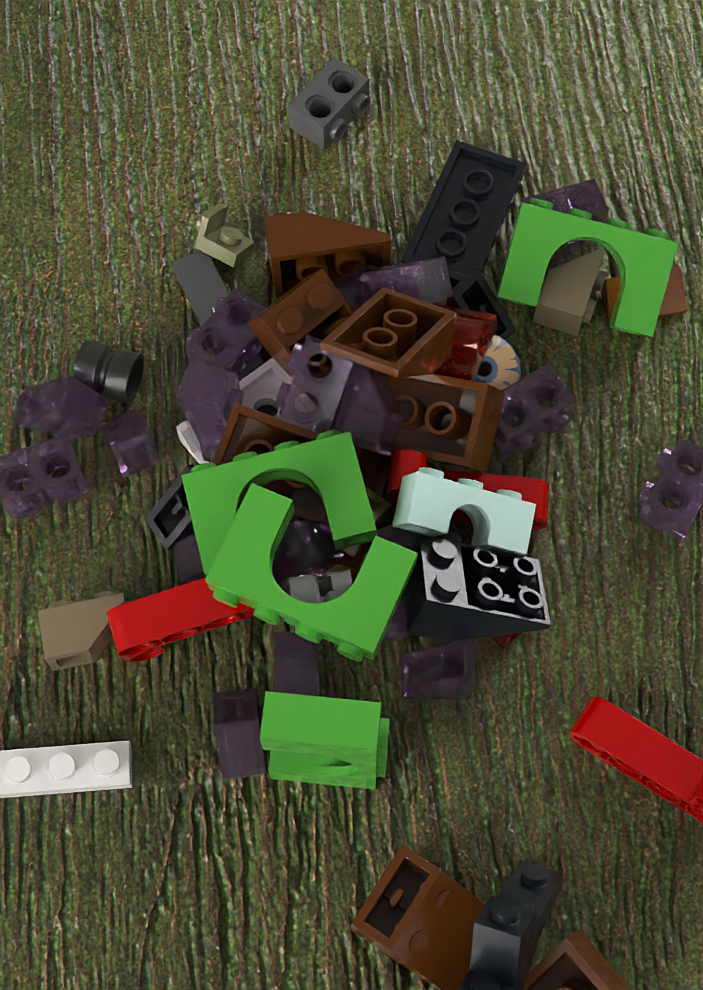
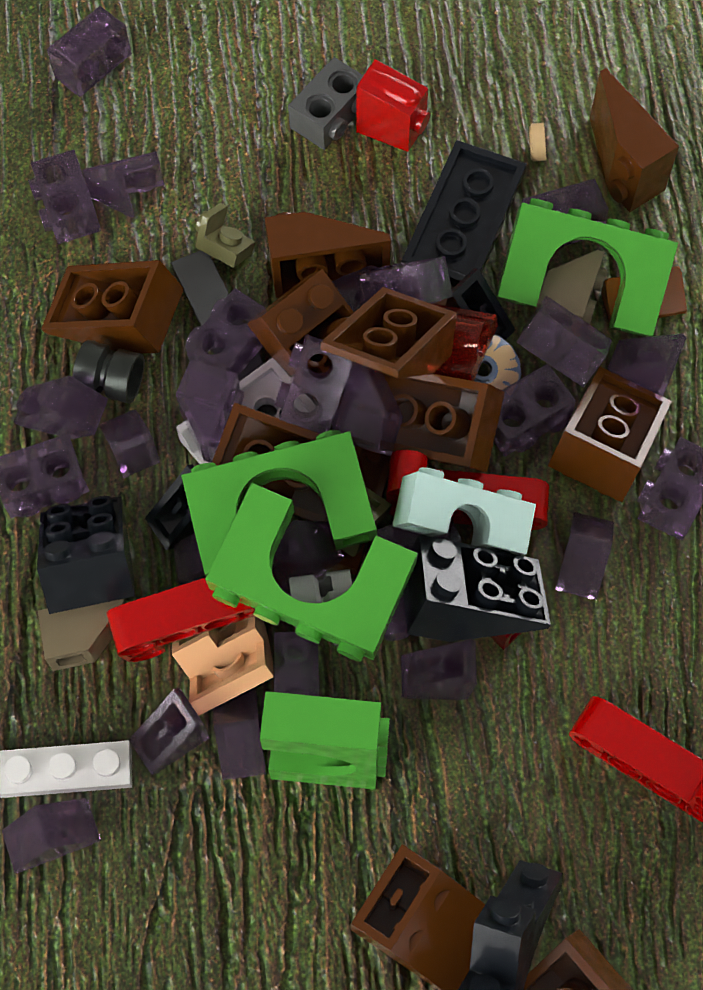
(49, 833): none -> clear purple slope
(64, 197): none -> clear purple brick
(84, 554): none -> black slope
(89, 51): none -> clear purple brick
(115, 305): none -> reddish brown slope
(116, 180): none -> clear purple slope
(169, 733): none -> slope
(224, 662): none -> light nougat slope
(391, 106): none -> red torso
(537, 142): none -> tan tile
(564, 341): none -> clear purple brick
(585, 556): none -> clear purple slope
(610, 434): none -> reddish brown slope
(630, 145): none -> reddish brown slope
(648, 360): none -> clear purple slope

